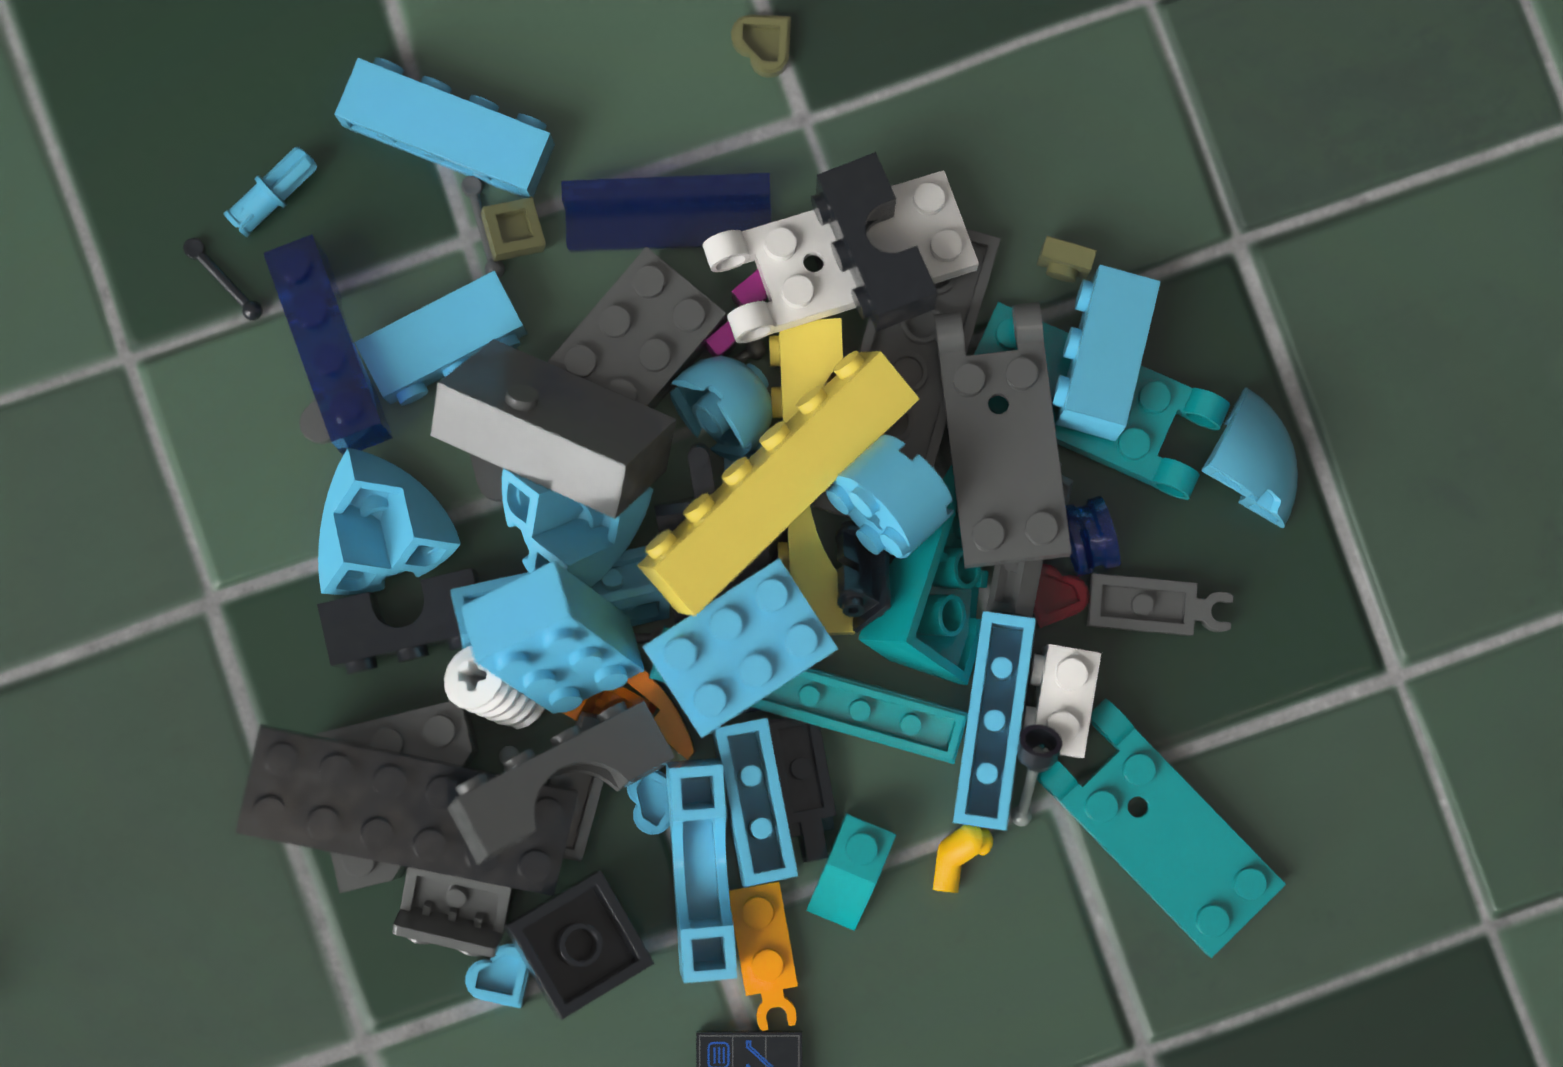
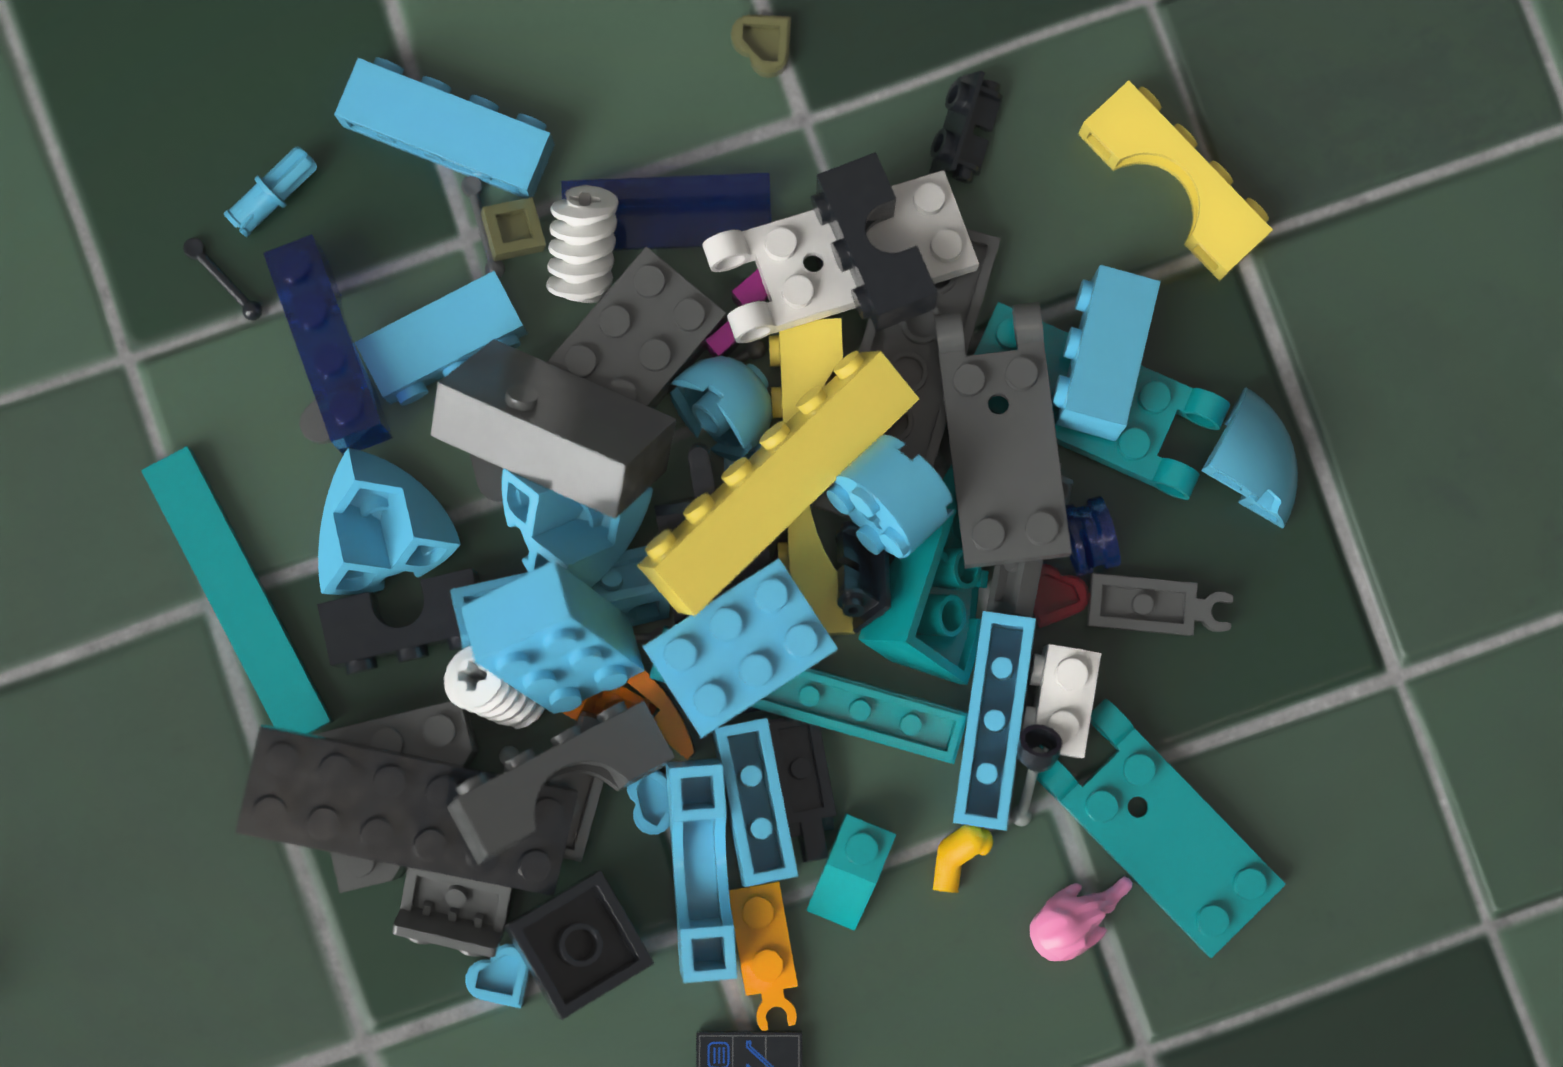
(236, 593): none -> teal tile
(582, 244): none -> white piece
(970, 104): none -> black hinge
(1065, 259): olive plate -> none
(1071, 923): none -> bright pink piece
(1134, 132): none -> light yellow arch

